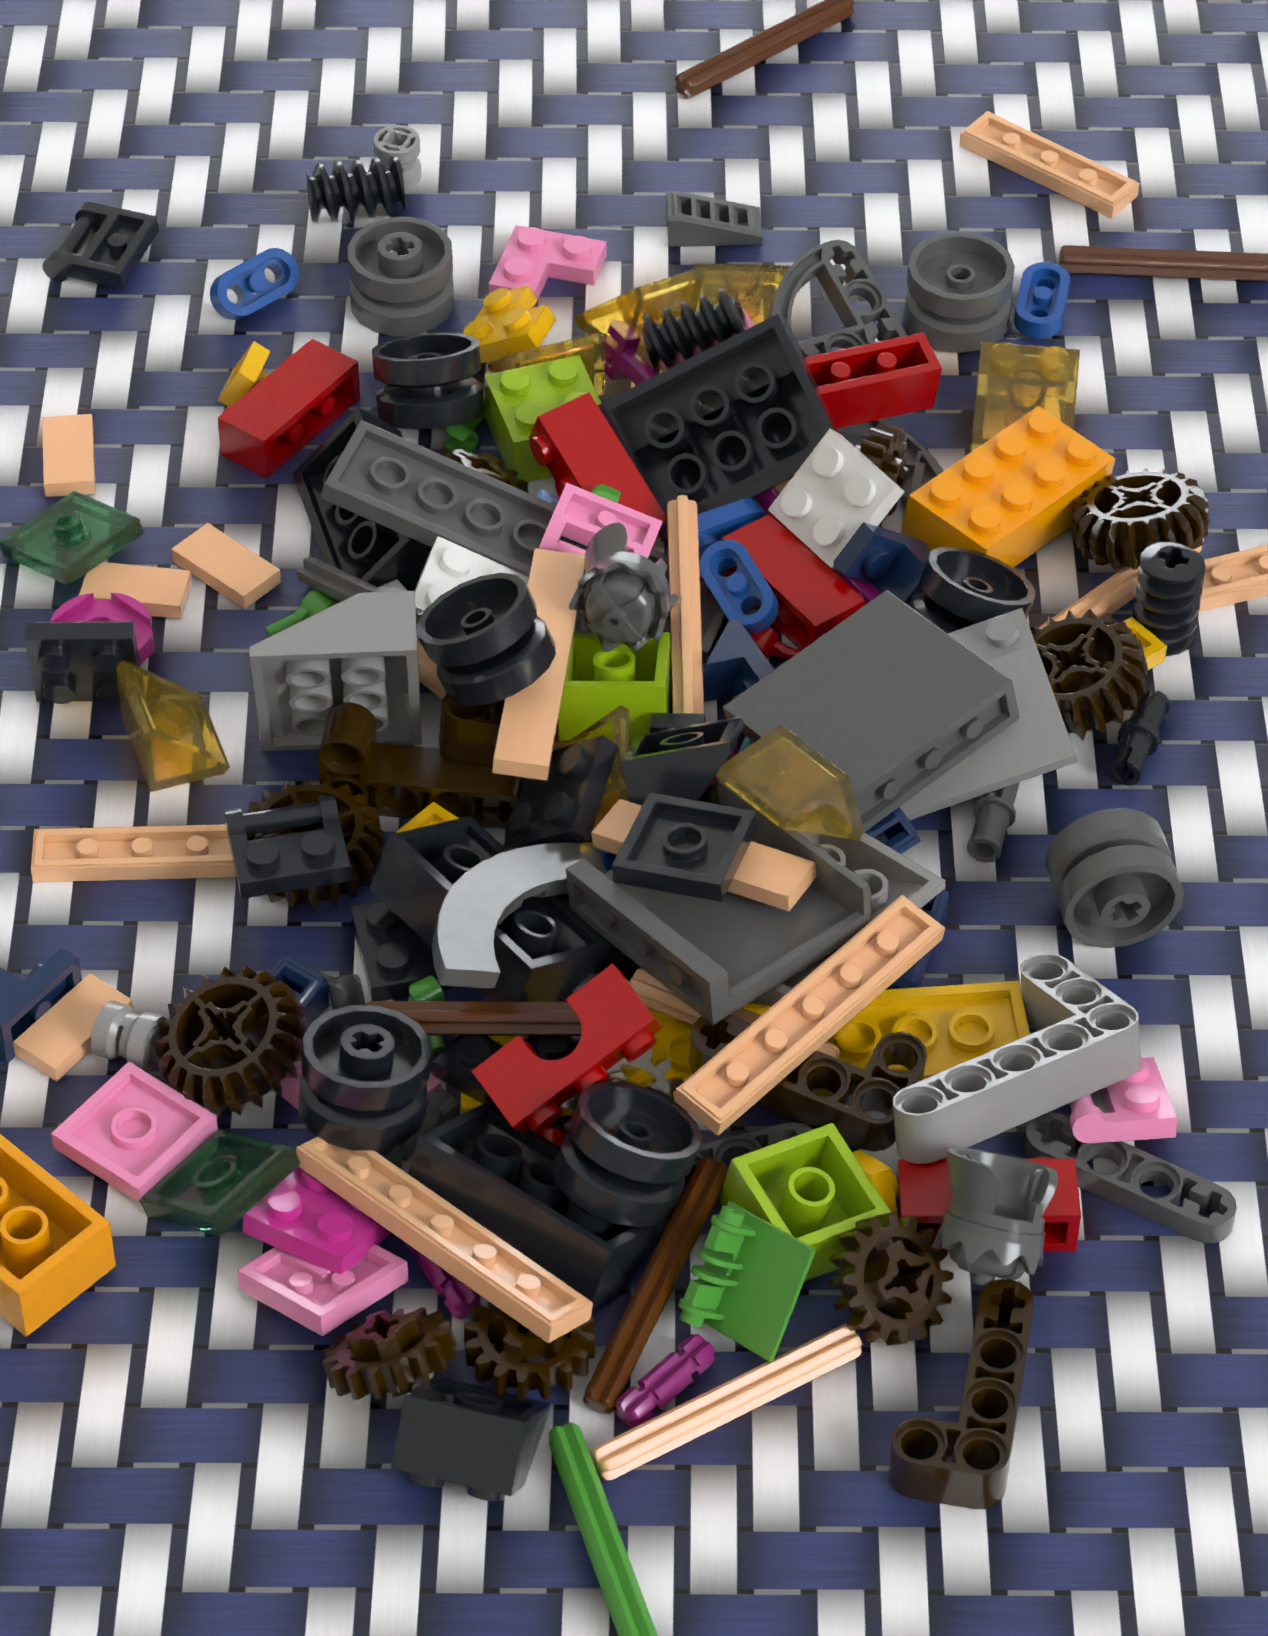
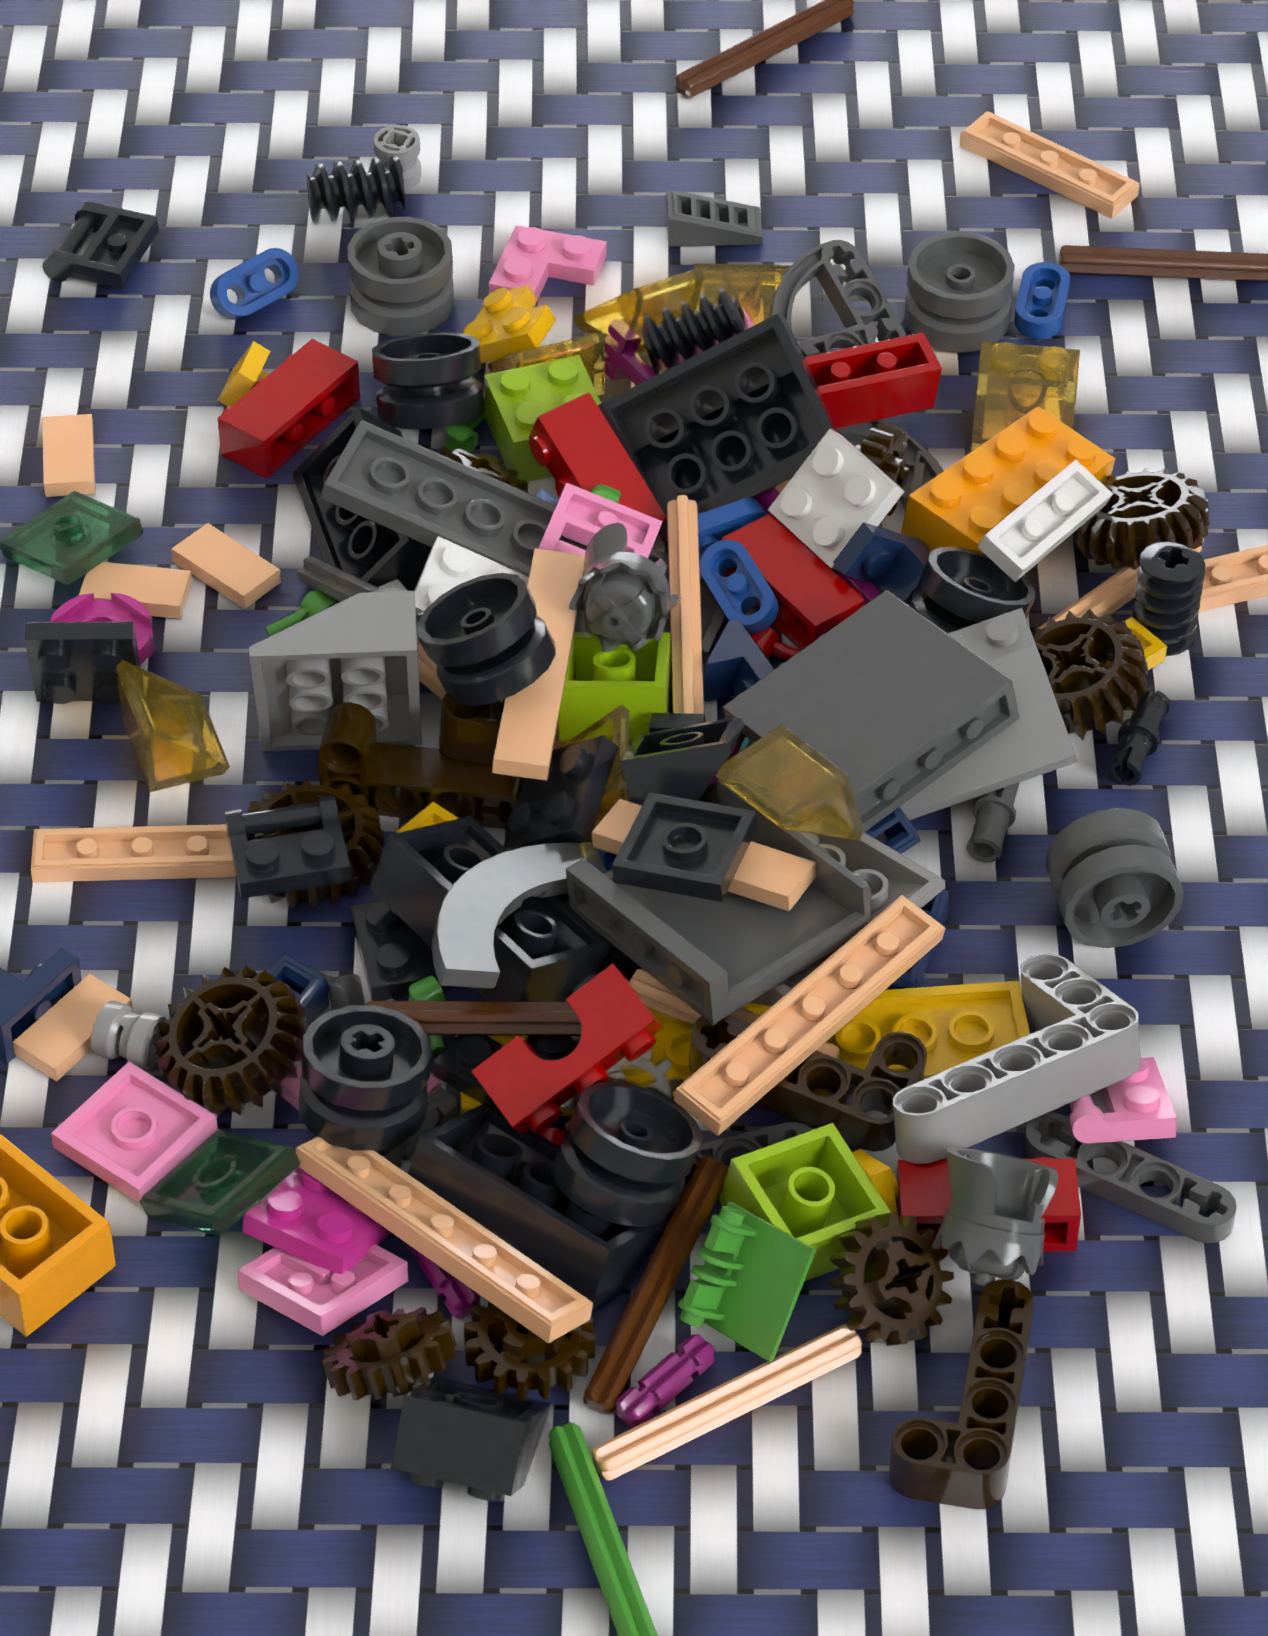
(1045, 520): none -> white plate

